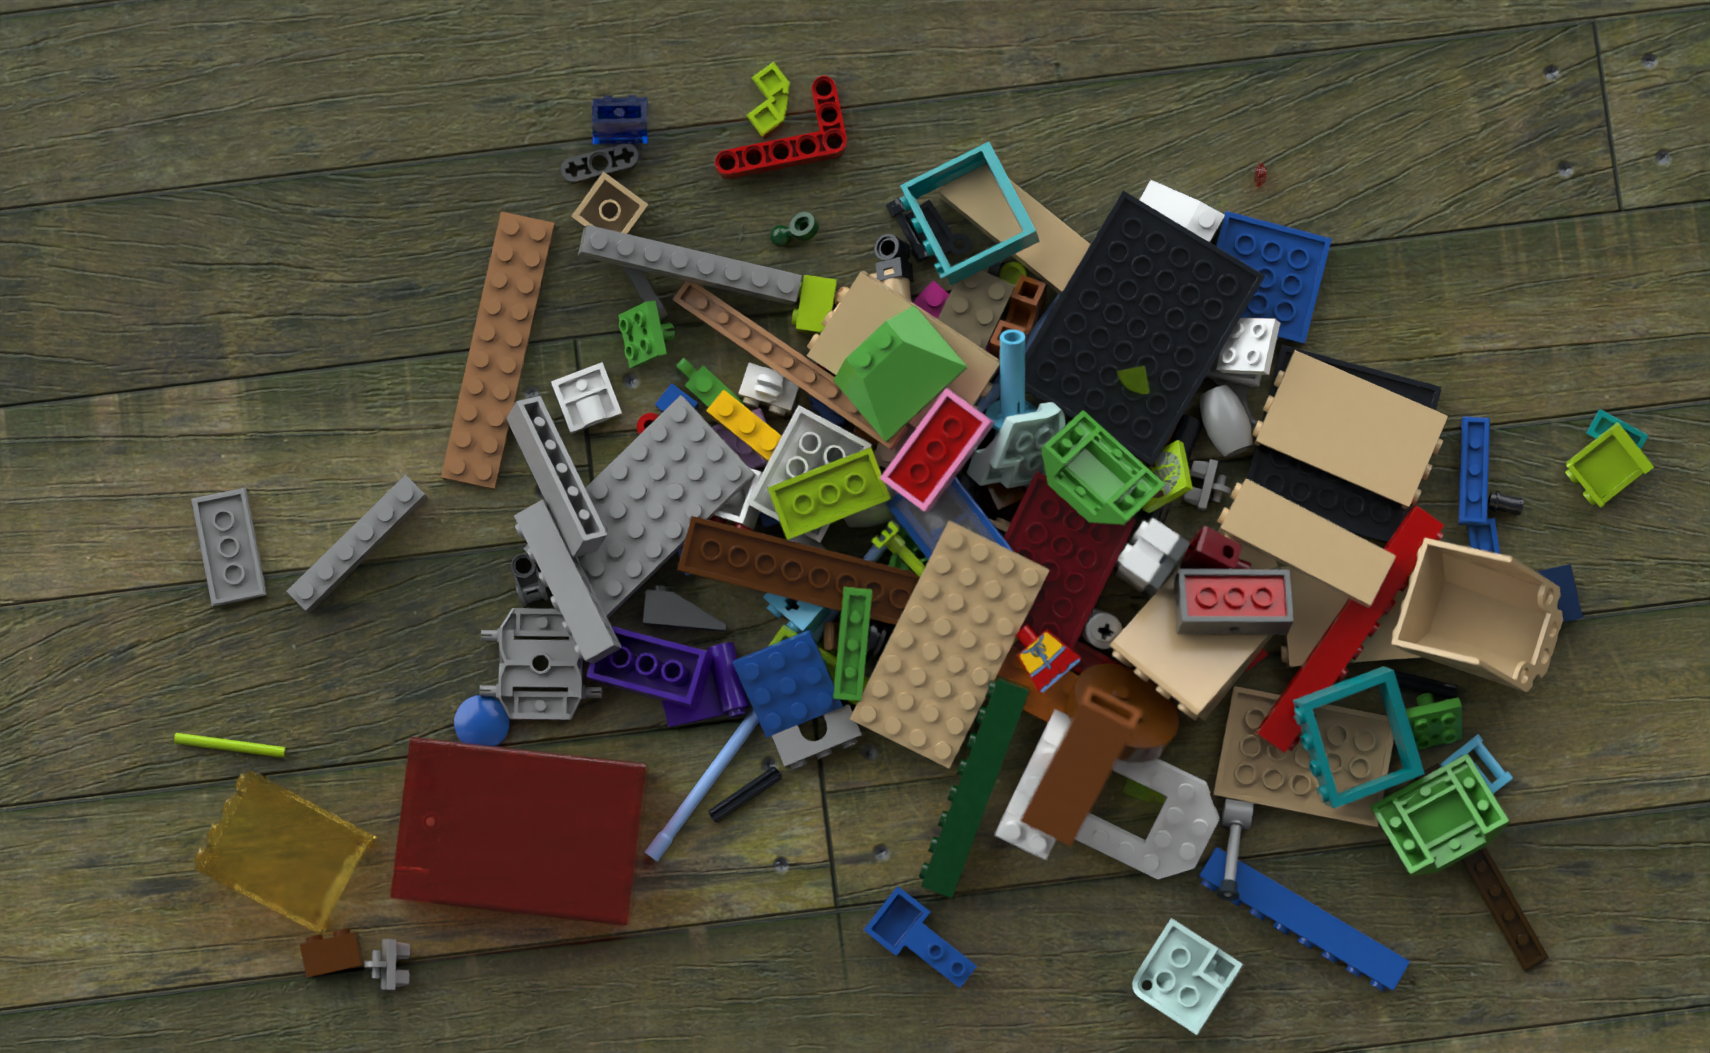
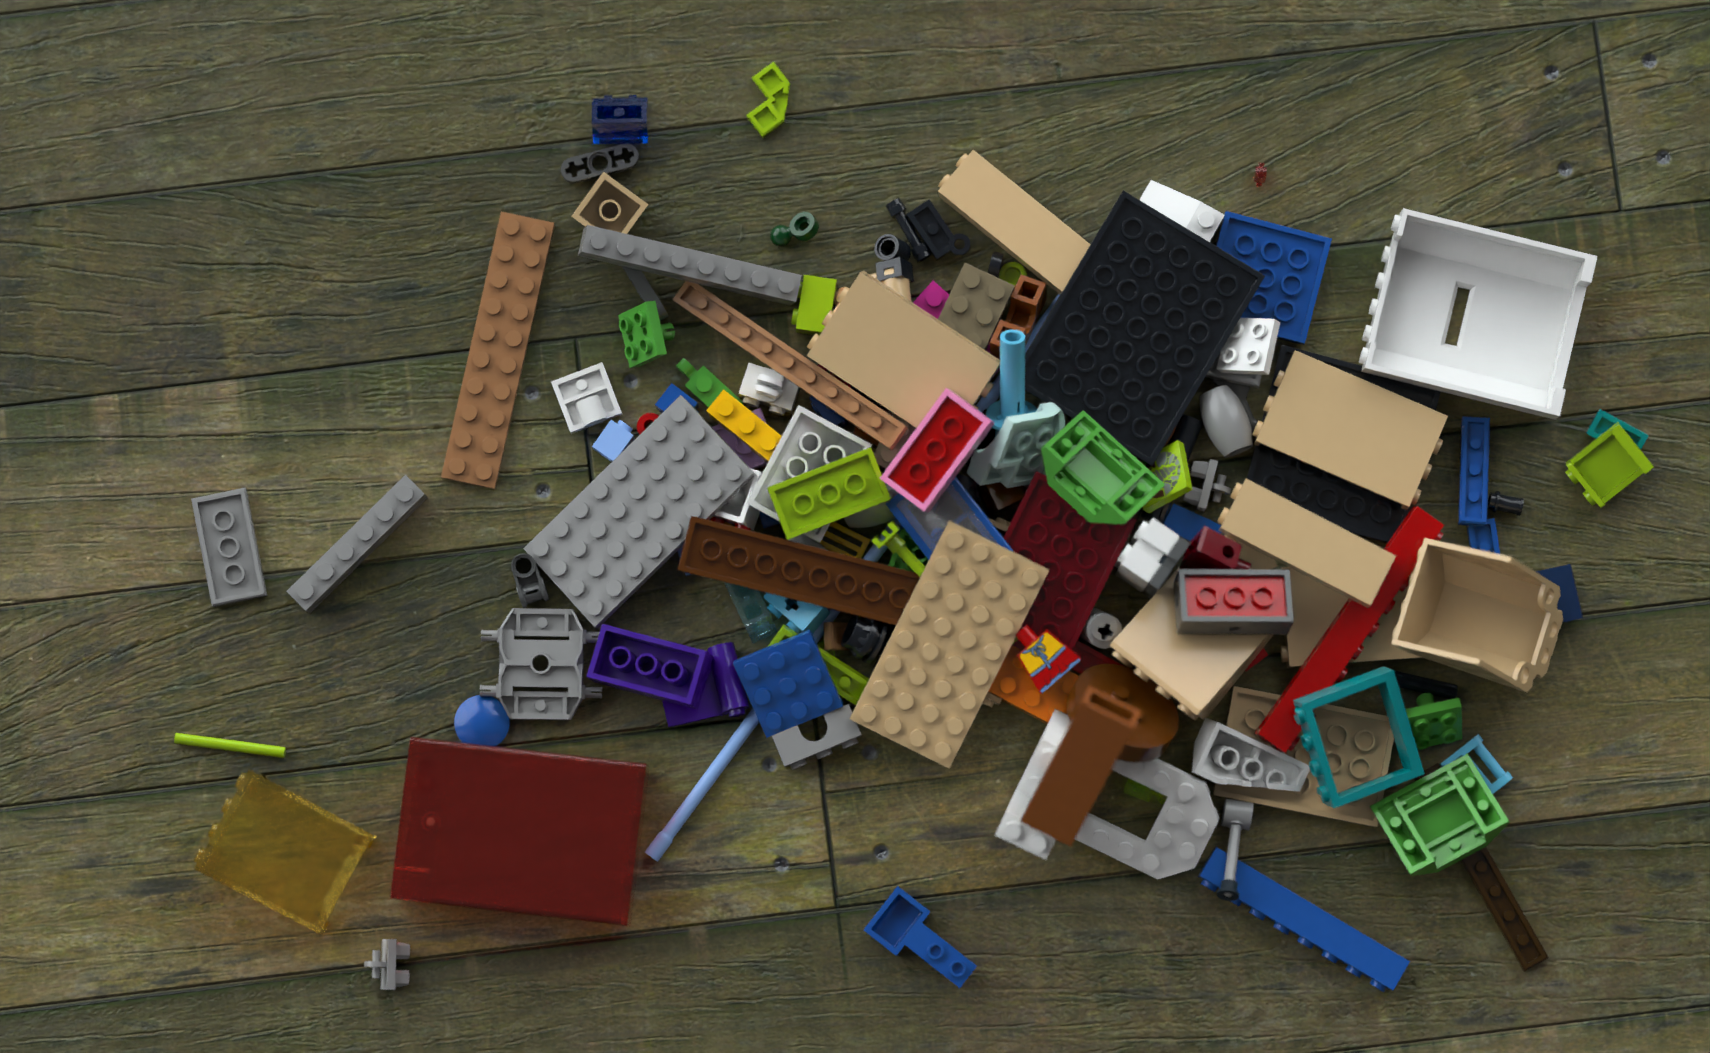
(331, 954): reddish brown brick -> none
(556, 476): light grey brick -> none
(568, 584): light grey brick -> none
(613, 440): none -> light blue brick
(672, 610): dark grey slope -> none
(745, 794): black axle -> none
(752, 612): none -> clear light blue slope
(792, 144): red beam -> none
(852, 643): bright green plate -> none
(860, 550): none -> yellow tile
(898, 371): bright green slope -> none
(948, 172): teal window -> none
(975, 786): dark green brick -> none
(1135, 379): clear neon green tile -> none
(1186, 976): light aqua slope -> none
(1187, 523): none -> blue tile
(1239, 760): none -> white wedge
(1514, 323): none -> white panel

